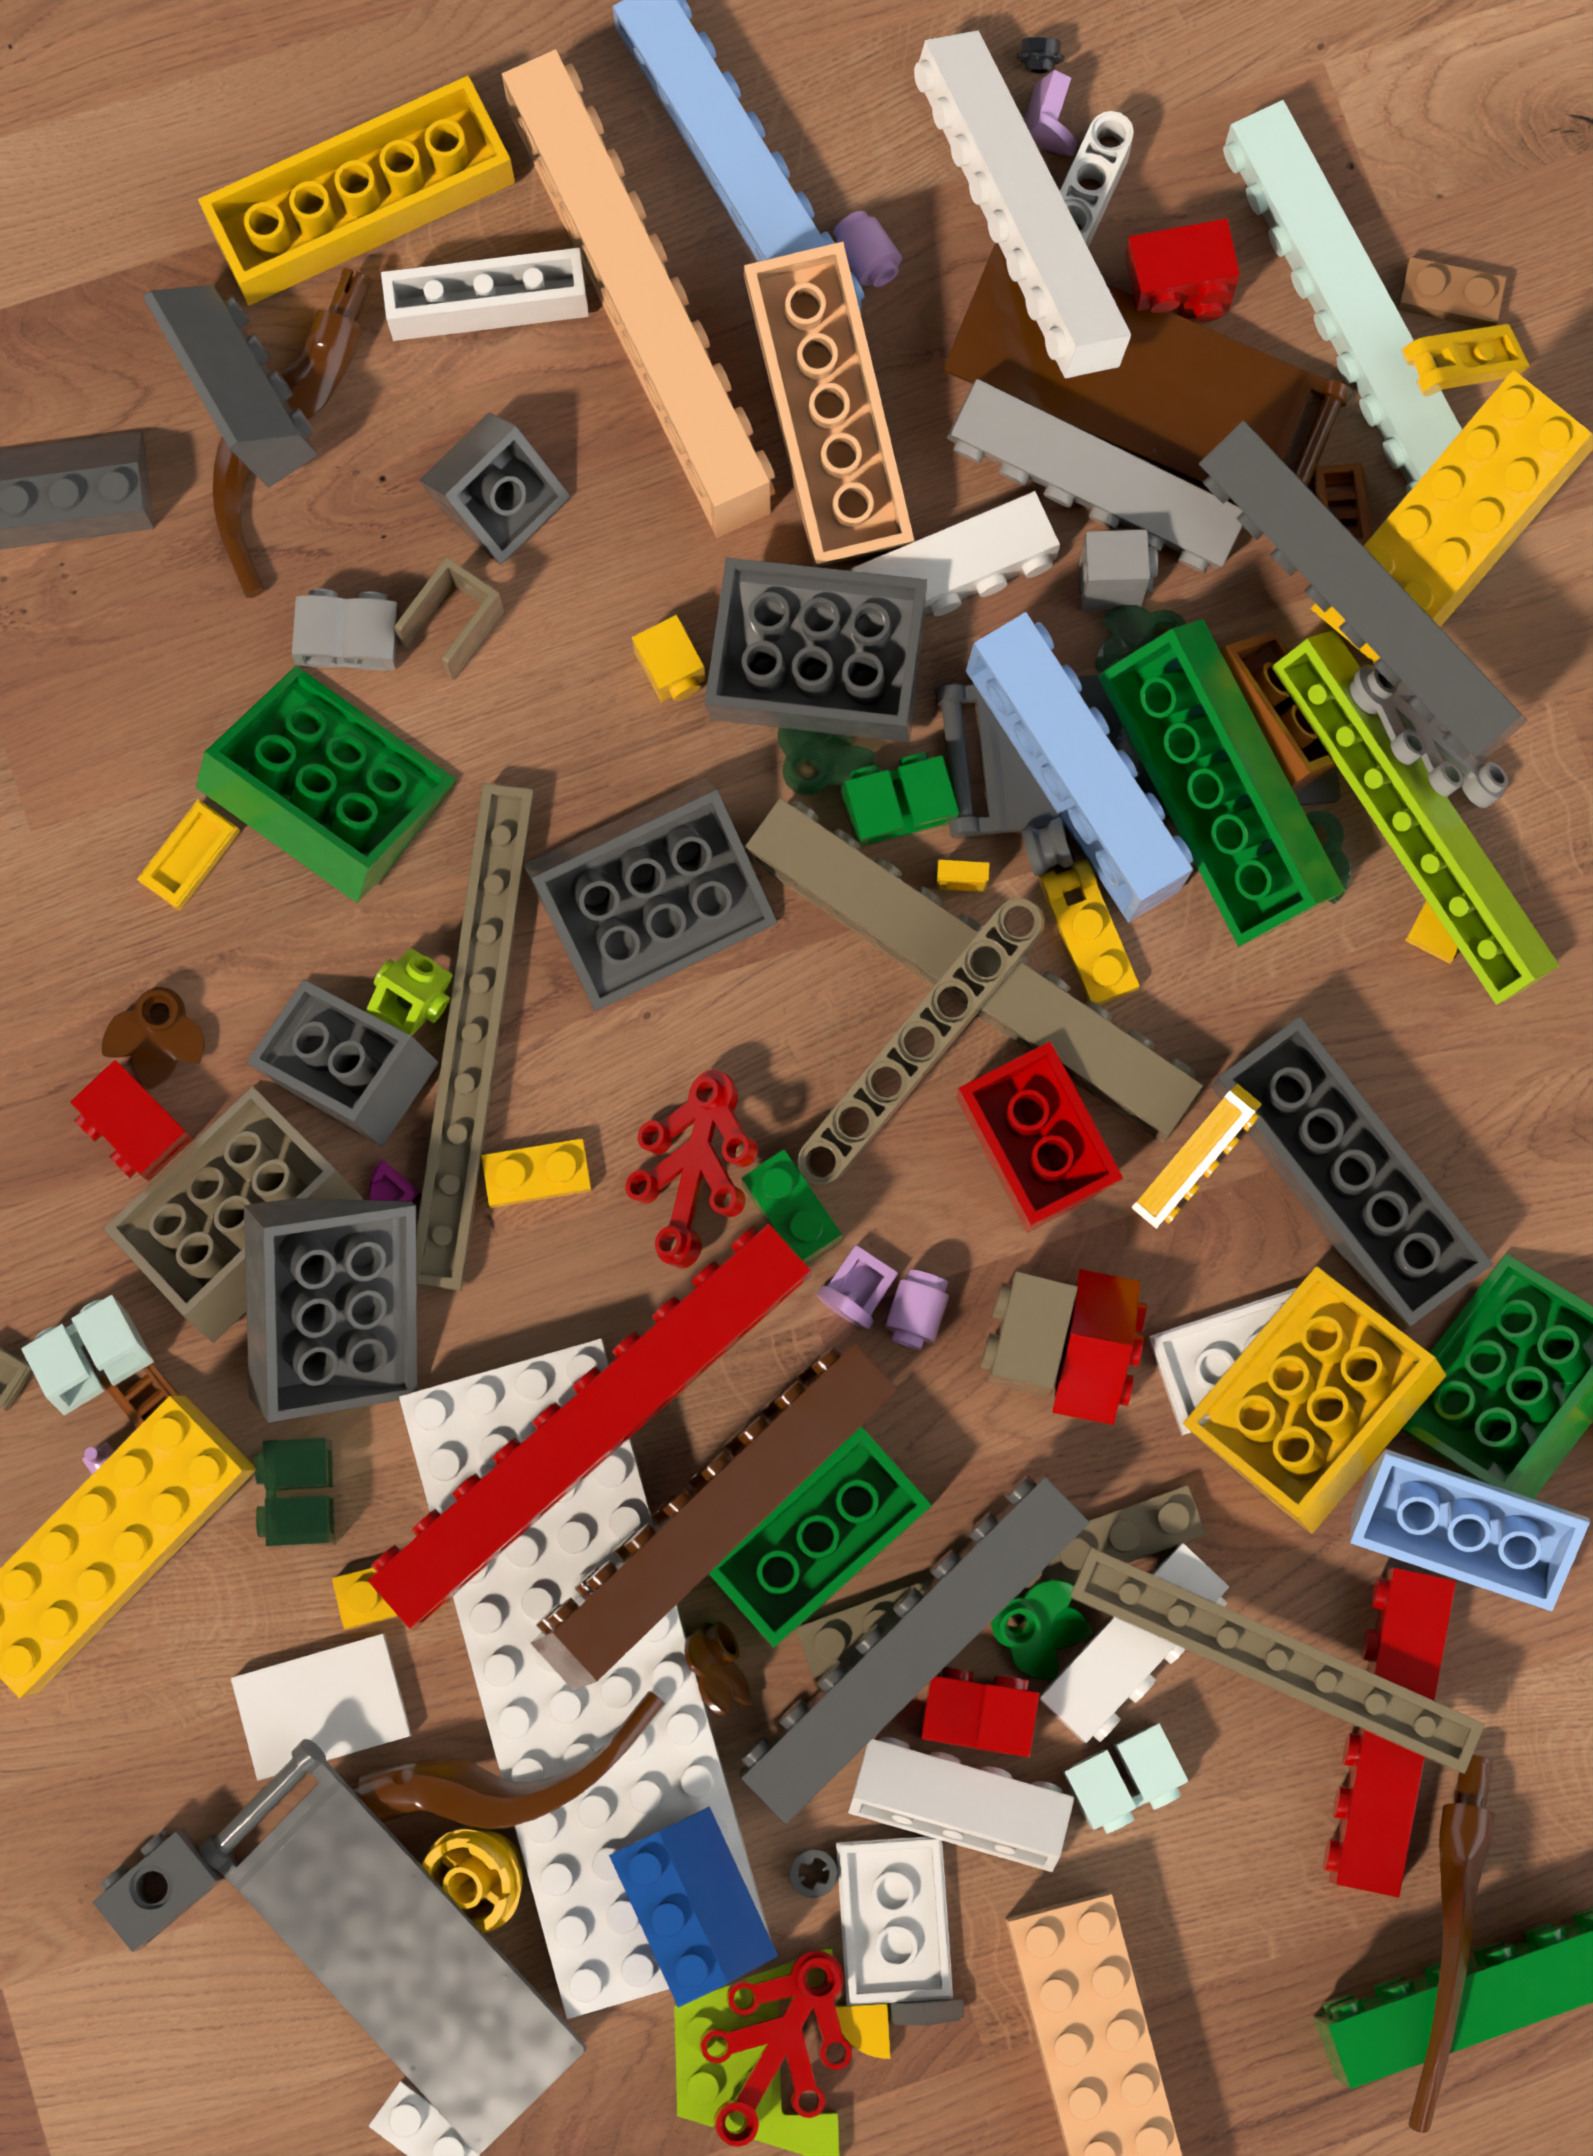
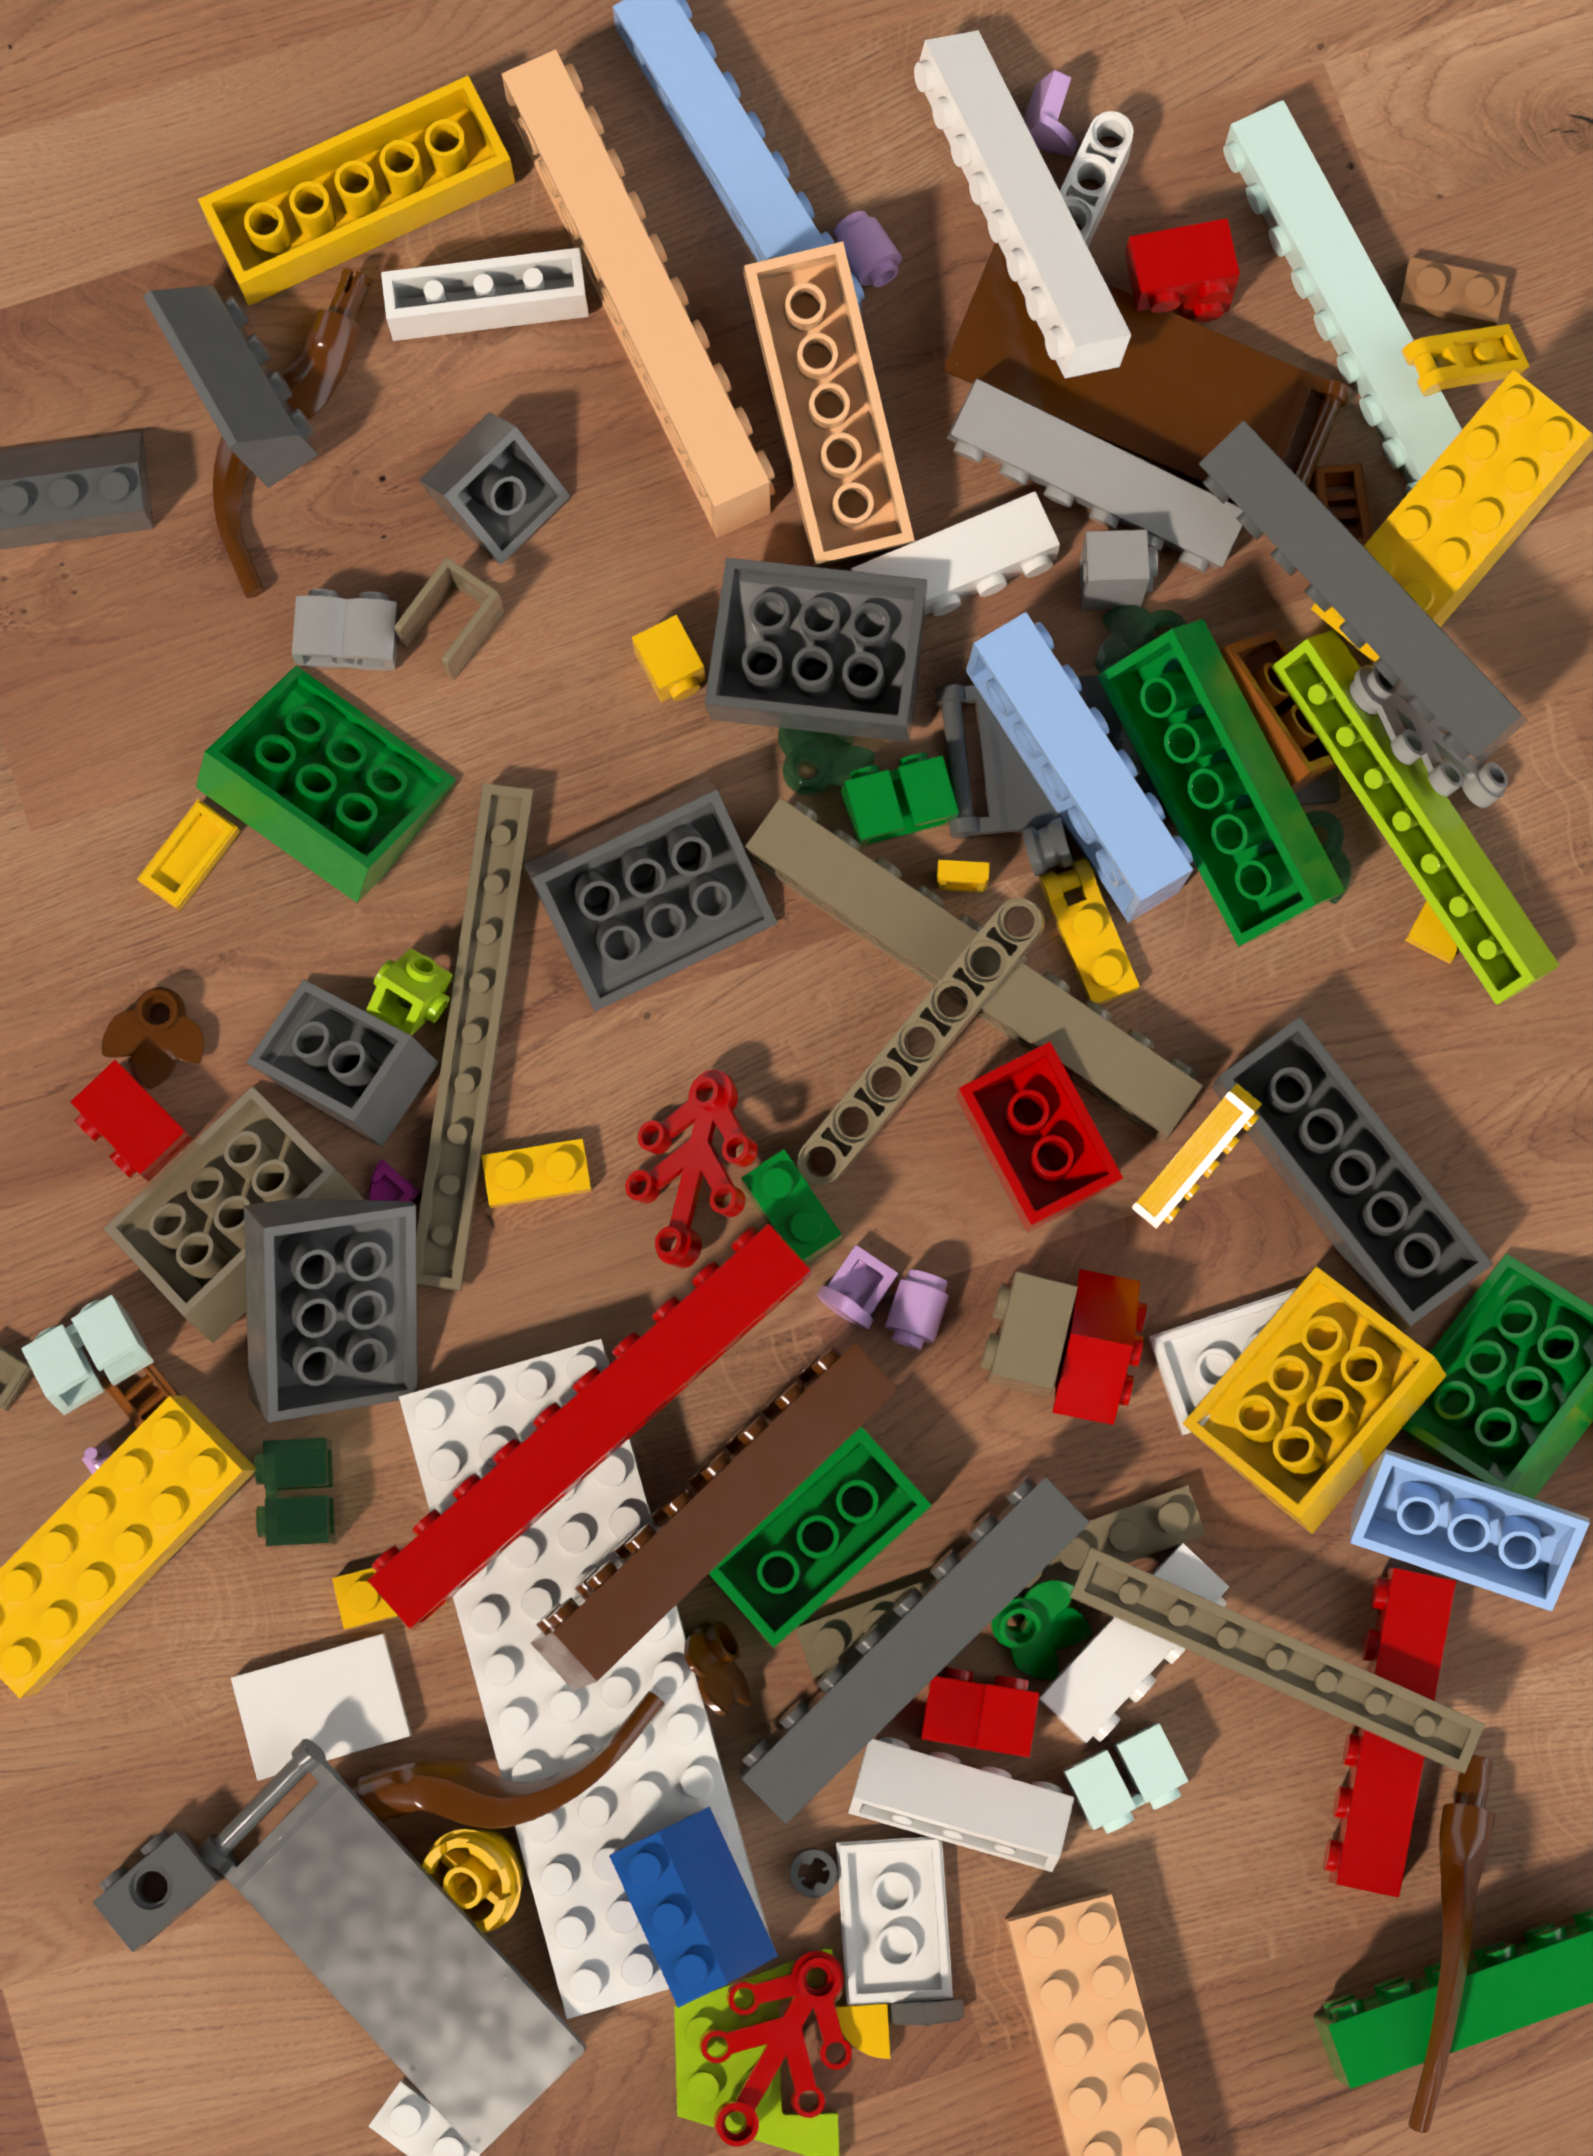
(1040, 54): black plate -> none

